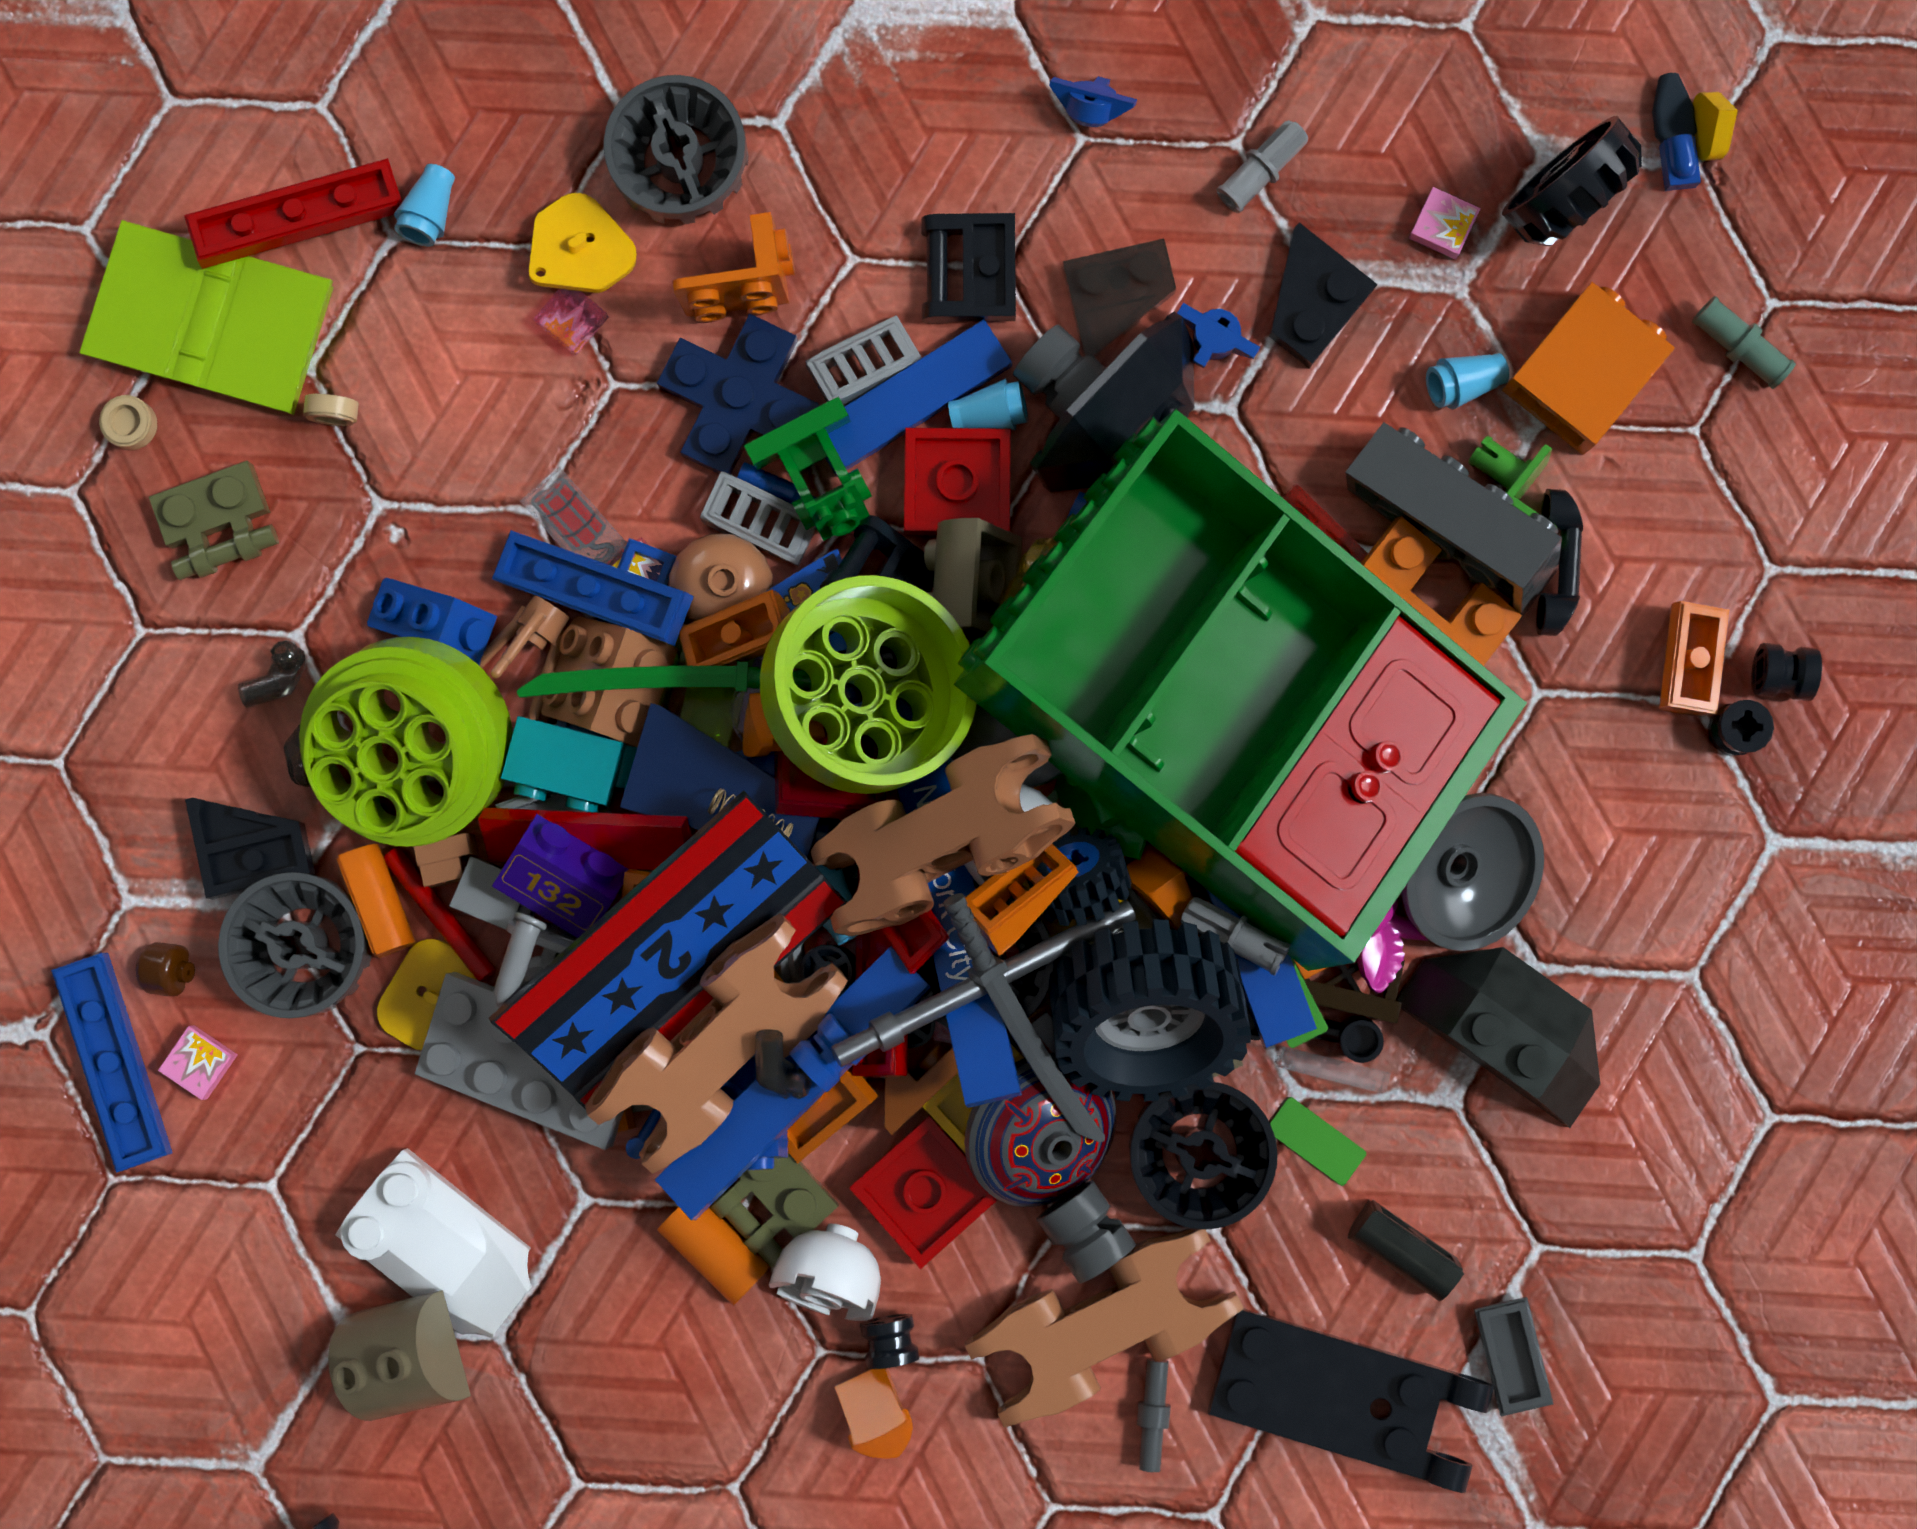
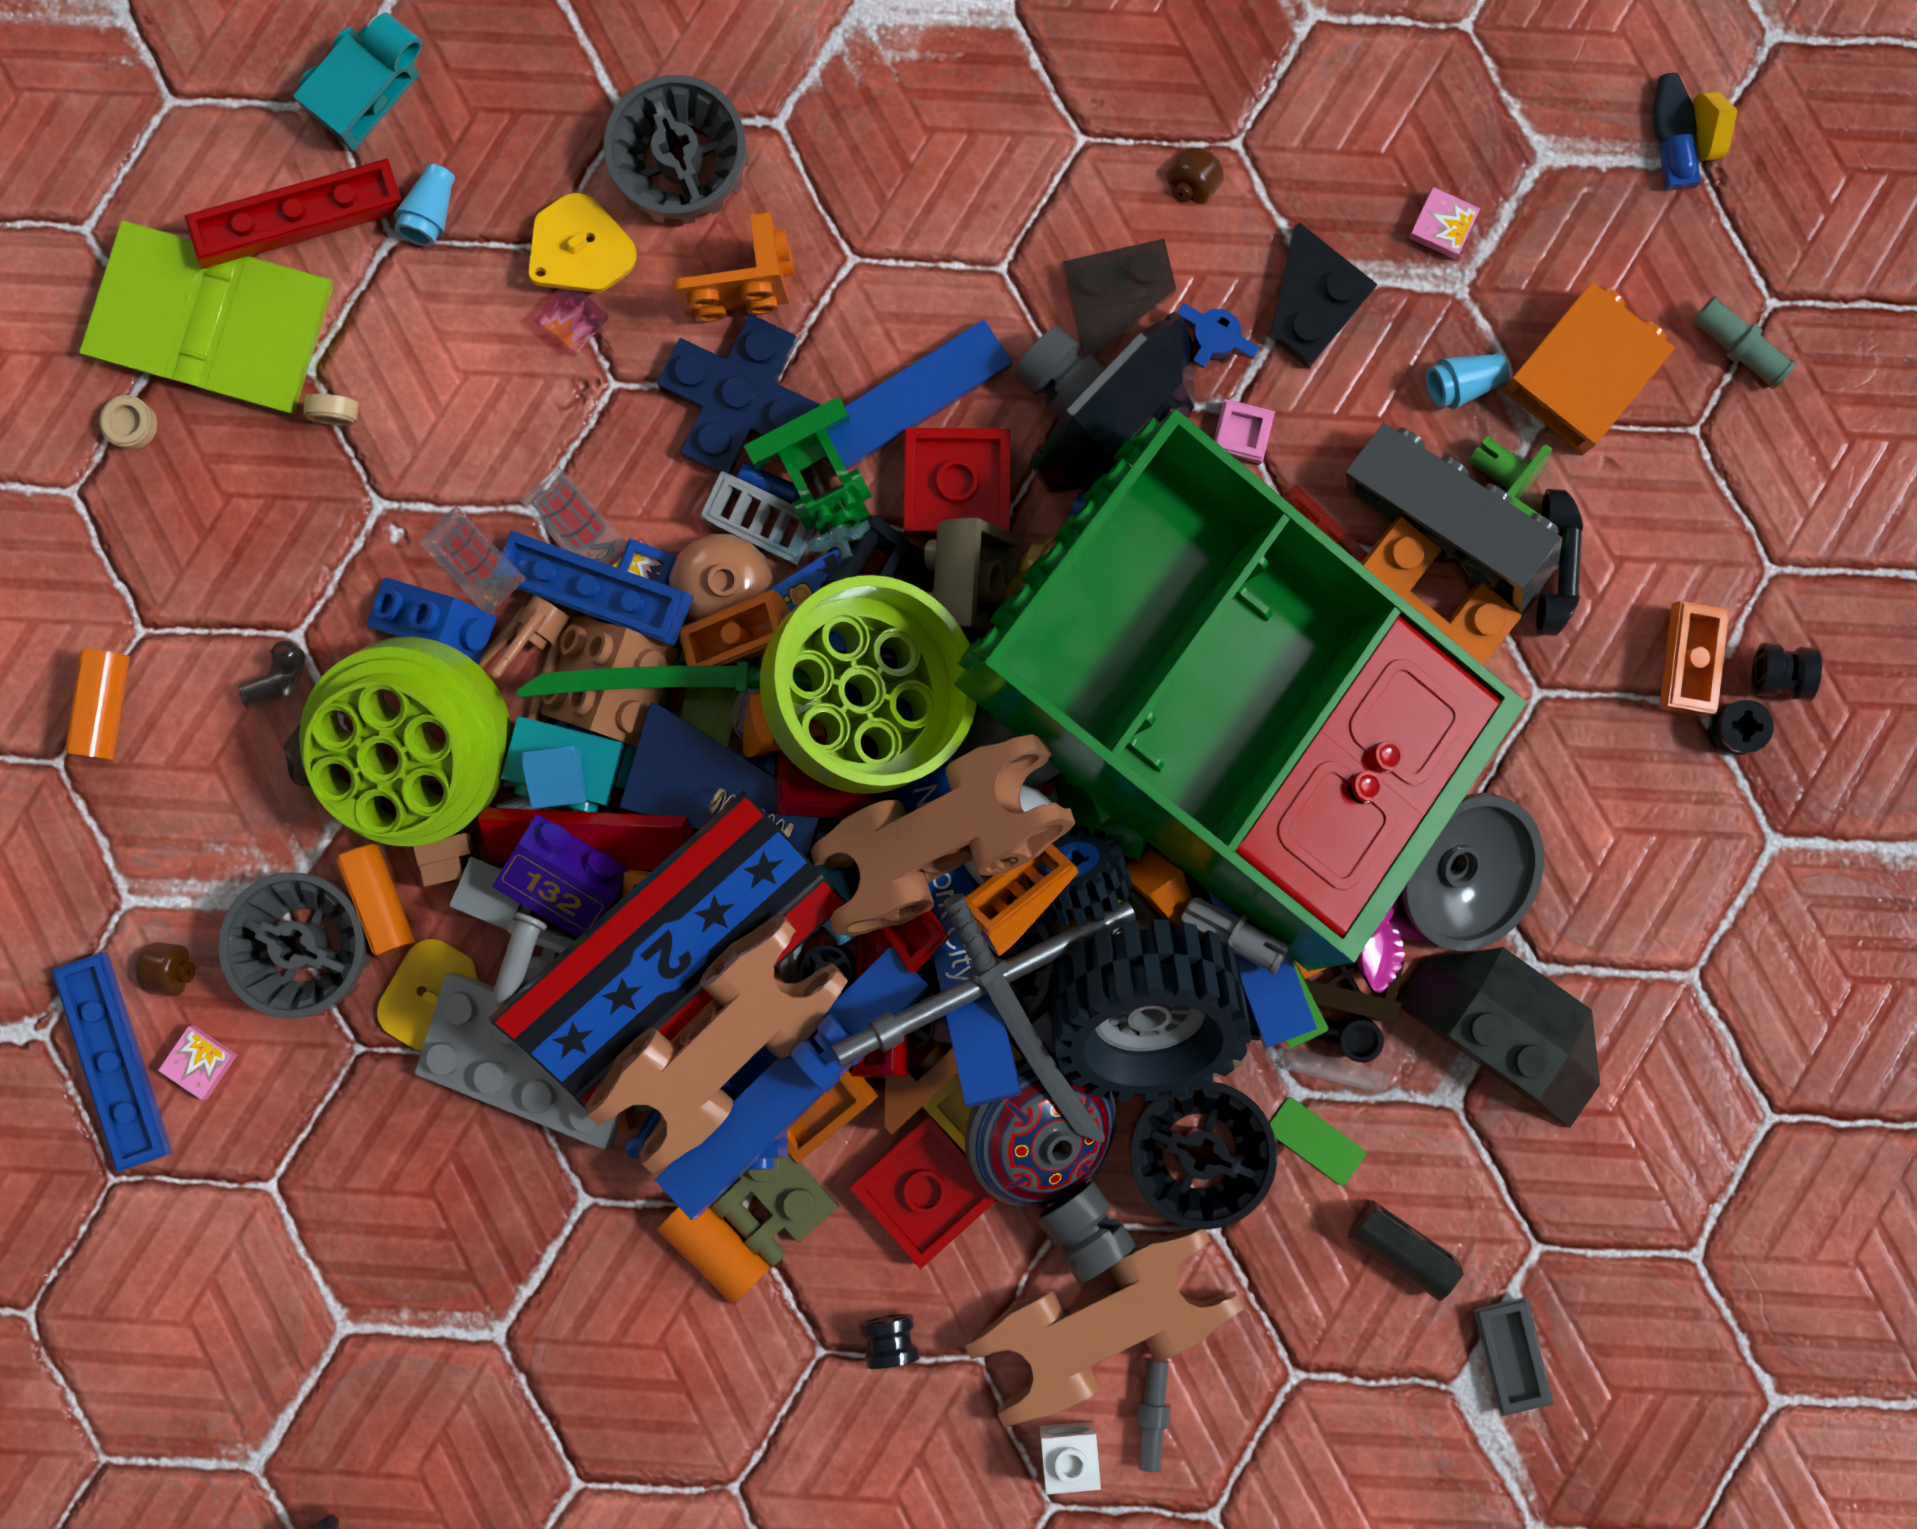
(97, 704): none -> orange brick
(207, 507): olive plate -> none
(244, 846): black wing -> none
(360, 78): none -> teal hinge
(397, 1358): dark tan brick -> none
(436, 1240): white slope -> none
(439, 915): red bar -> none
(472, 560): none -> clear tile
(554, 777): none -> dark azure slope
(774, 1071): clear smoke arm -> none
(829, 1273): white cylinder -> none
(836, 355): light grey slope -> none
(839, 538): none -> clear light blue plant
(875, 1415): orange tile -> none
(987, 267): black plate -> none
(994, 406): medium azure cone -> none
(1070, 1457): none -> white brick
(1091, 101): blue piece -> none
(1195, 175): none -> reddish brown piece
(1244, 430): none -> bright pink tile
(1262, 166): light grey axle -> none
(1322, 1394): black hinge -> none
(1575, 183): black gear -> none

